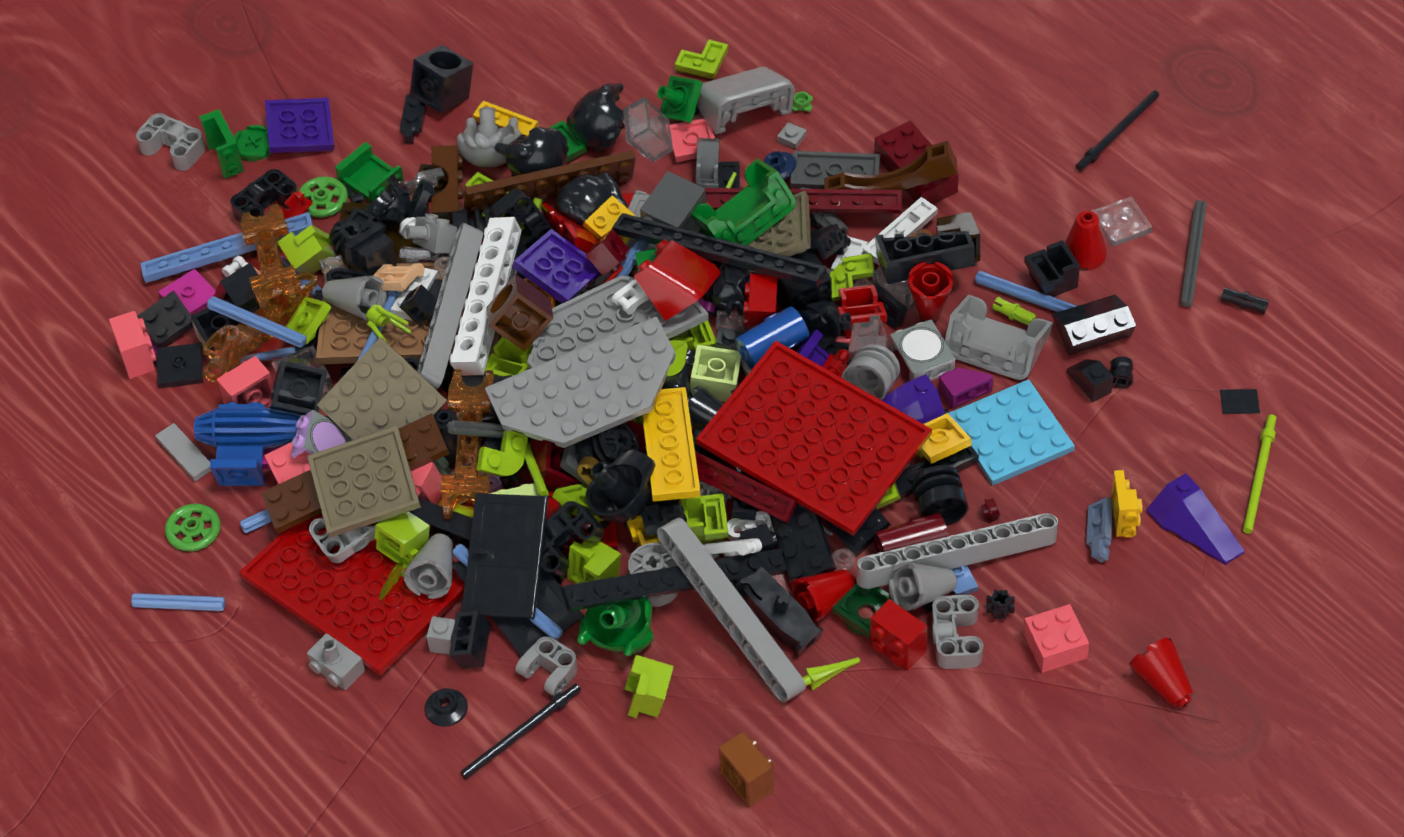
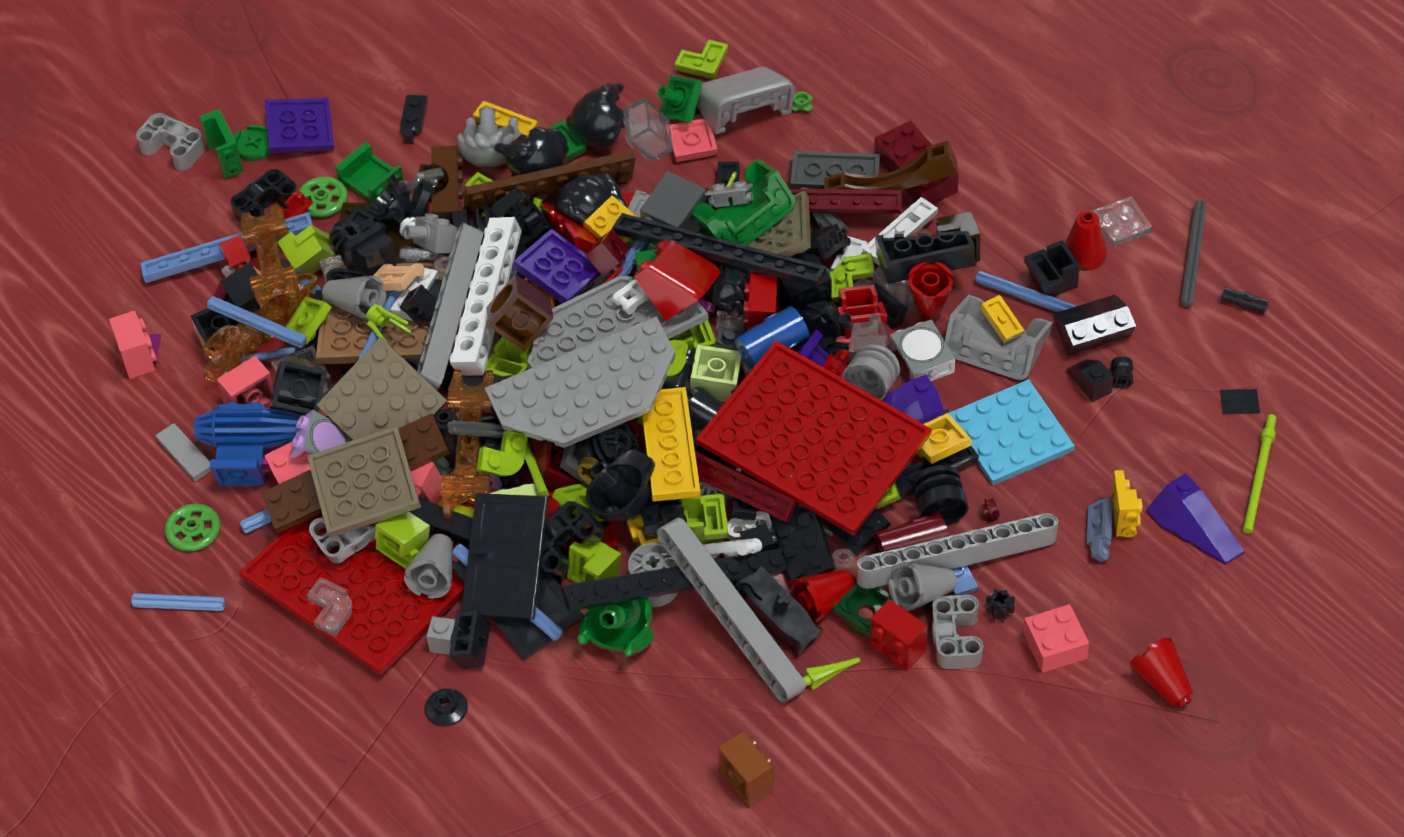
(167, 319): black plate -> none
(180, 365): black plate -> none
(192, 291): dark pink plate -> none
(234, 253): none -> red brick
(335, 662): light grey brick -> none
(336, 606): none -> clear plate
(355, 198): black hand -> none
(397, 571): clear neon green bar -> none
(441, 78): black brick -> none
(552, 661): light grey piece -> none
(557, 702): black bar -> none
(650, 684): lime plate -> none
(707, 162): dark grey arch -> none
(738, 191): none -> light grey hinge
(782, 162): dark blue piece -> none
(791, 135): light grey plate -> none
(964, 386): magenta slope -> none
(1002, 319): none -> yellow plate
(1013, 311): lime axle -> none
(1093, 154): black bar -> none

